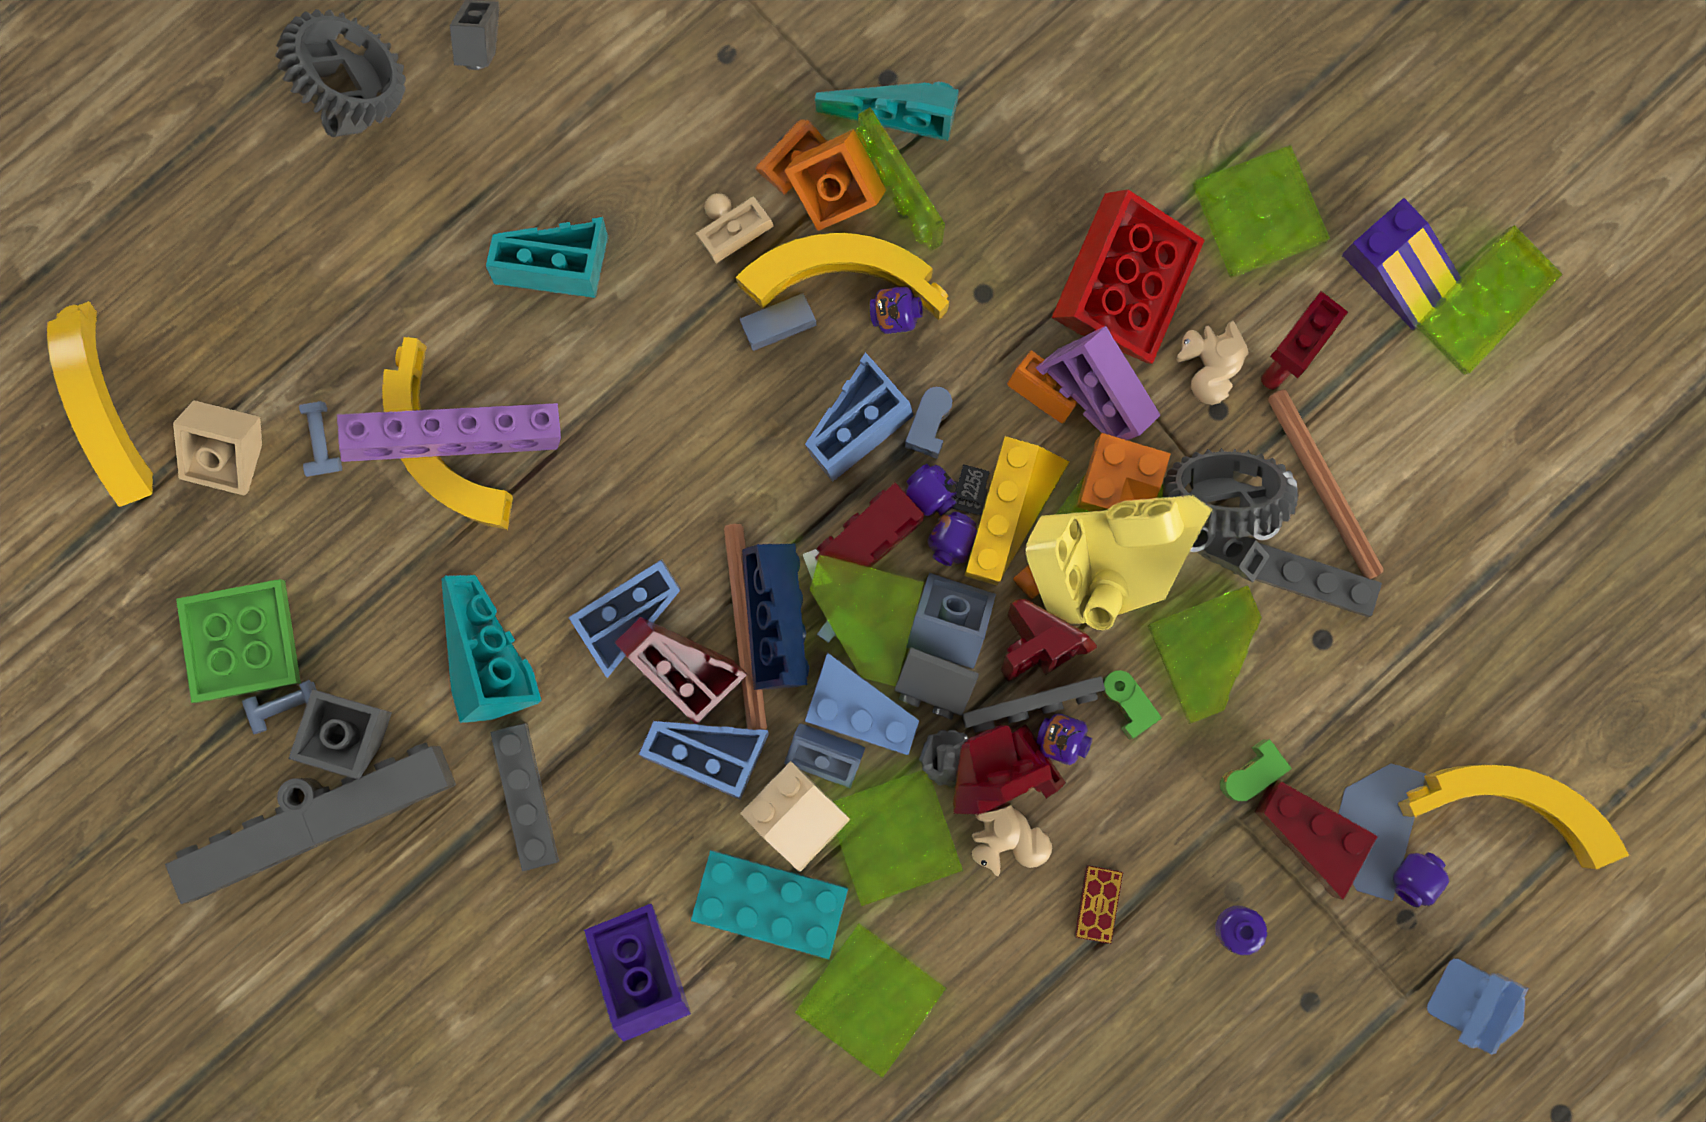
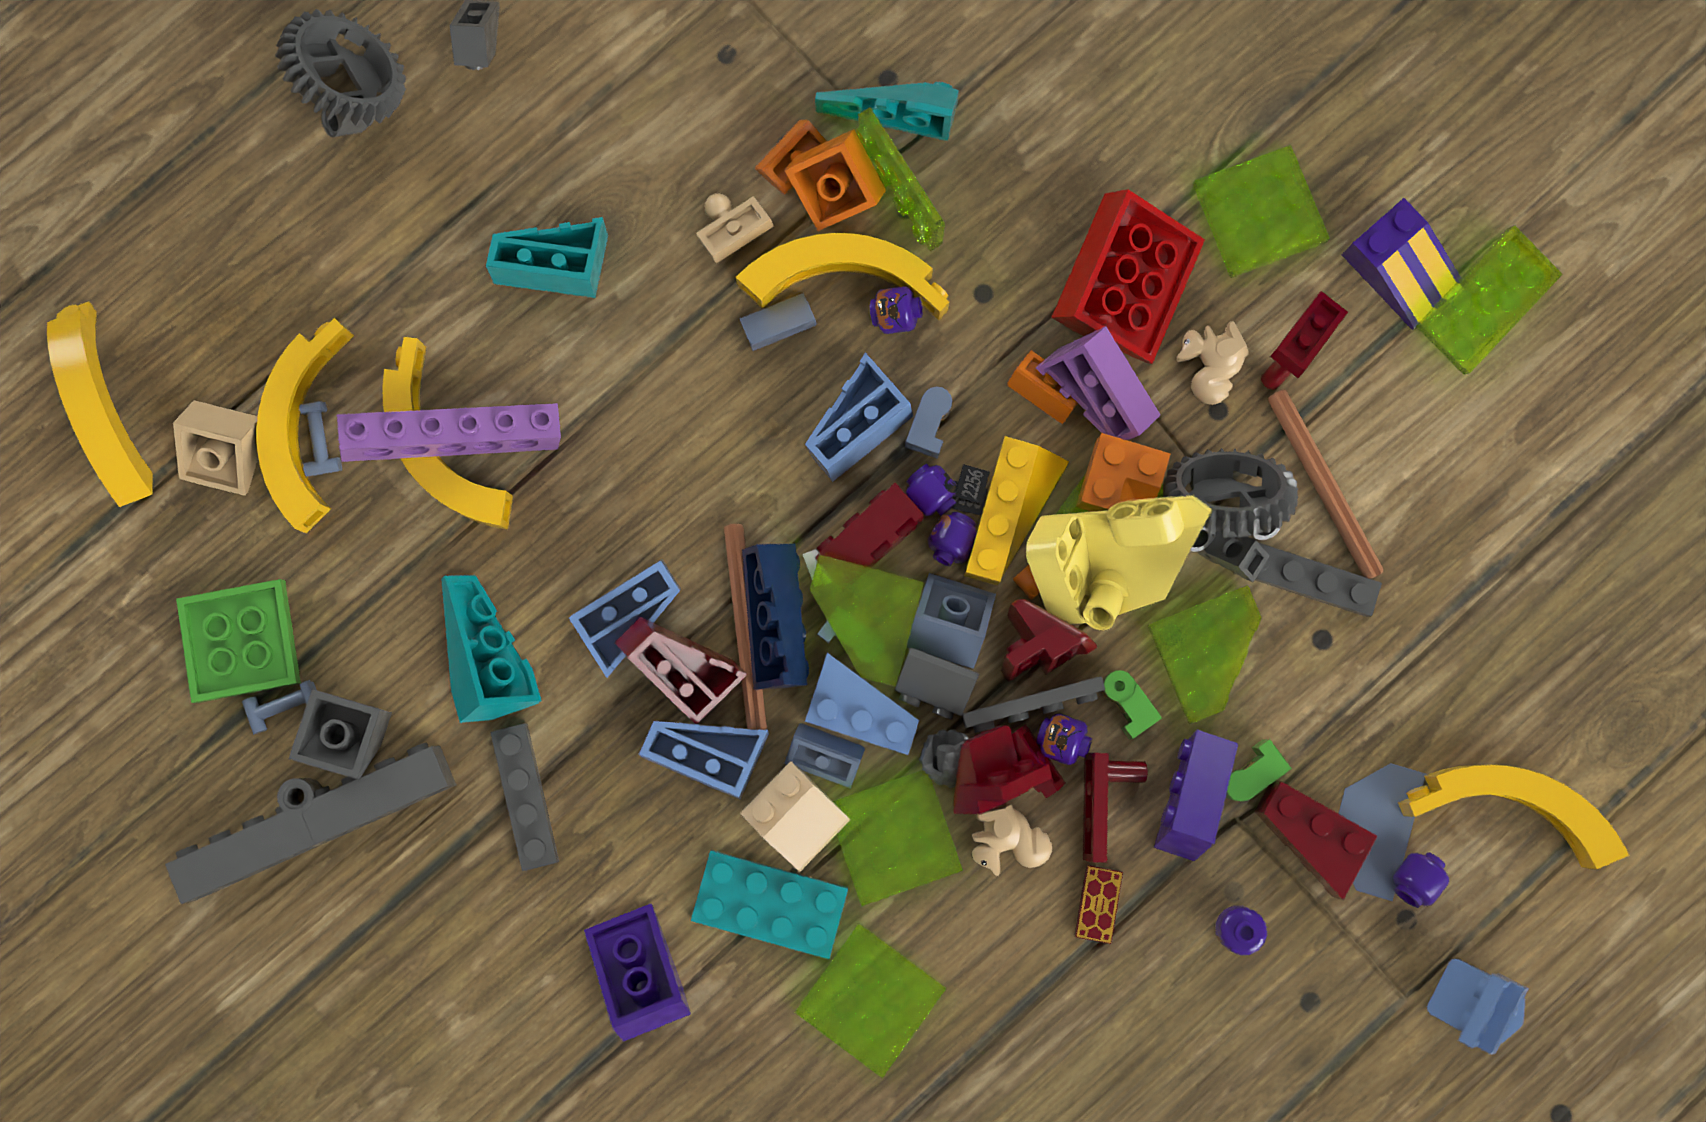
(279, 424): none -> yellow arch
(1097, 774): none -> dark red piece
(1196, 795): none -> dark purple wedge

